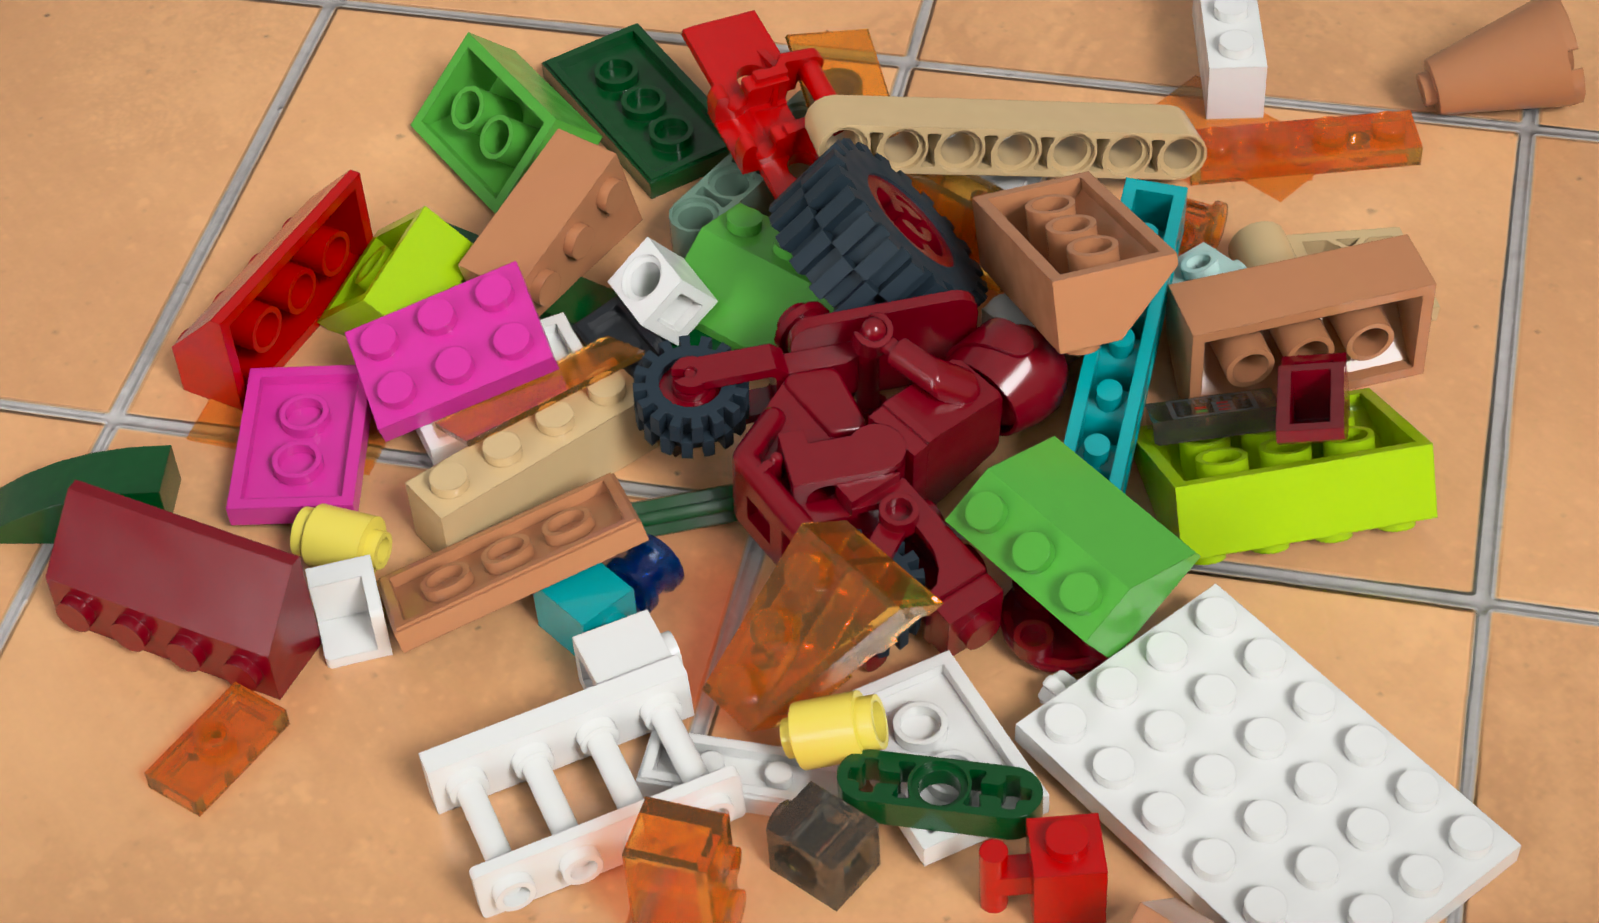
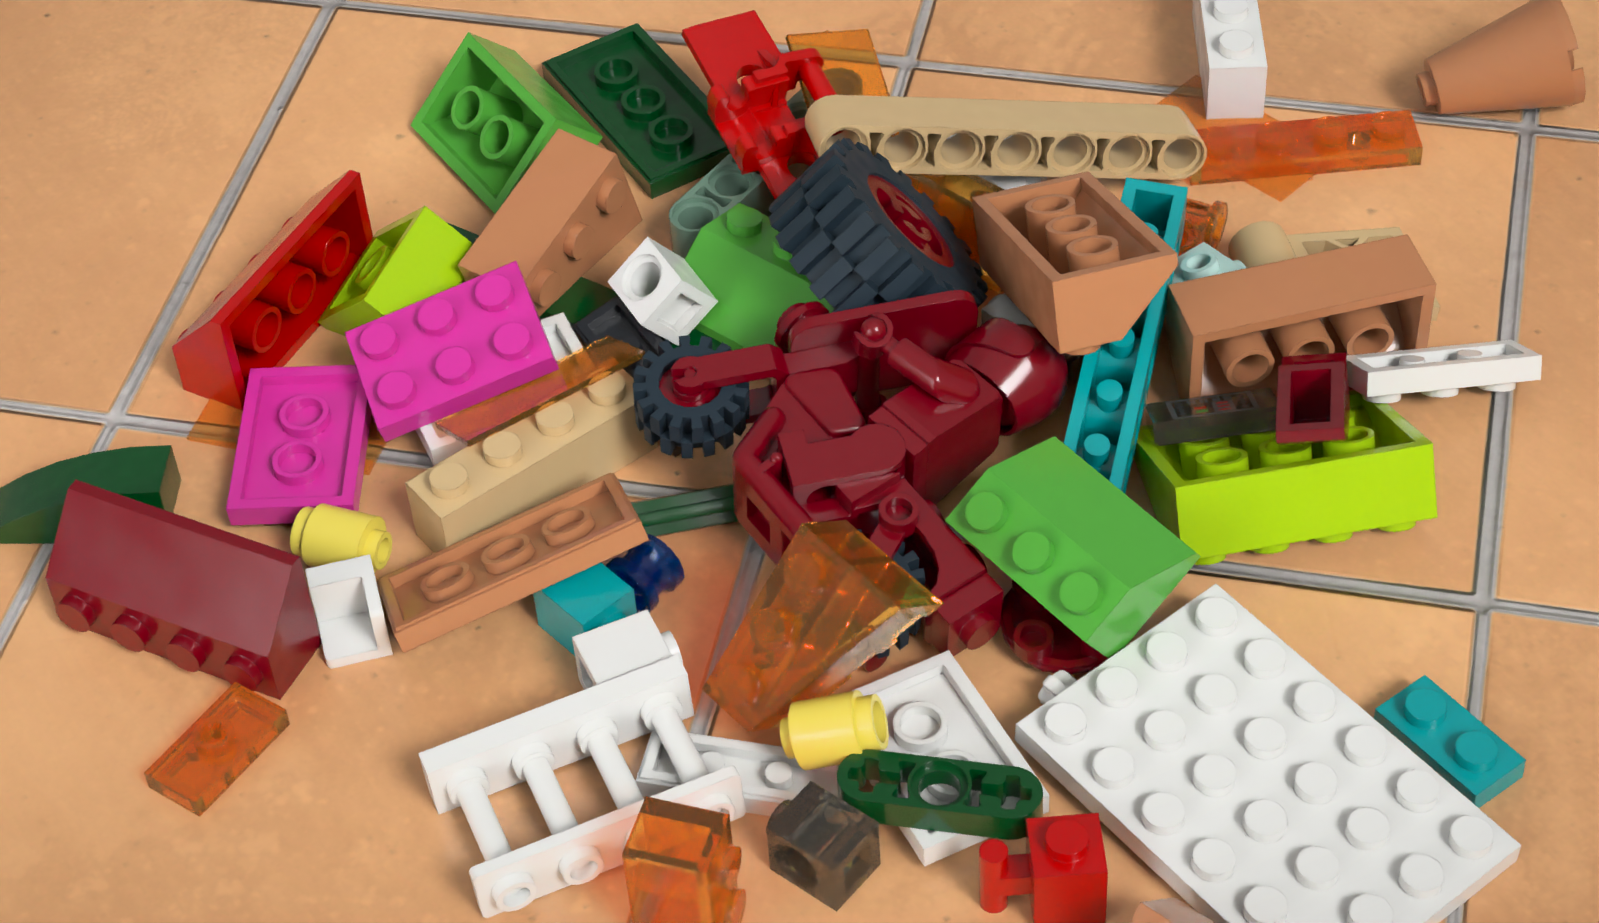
(1442, 370): none -> white plate
(1451, 741): none -> teal plate

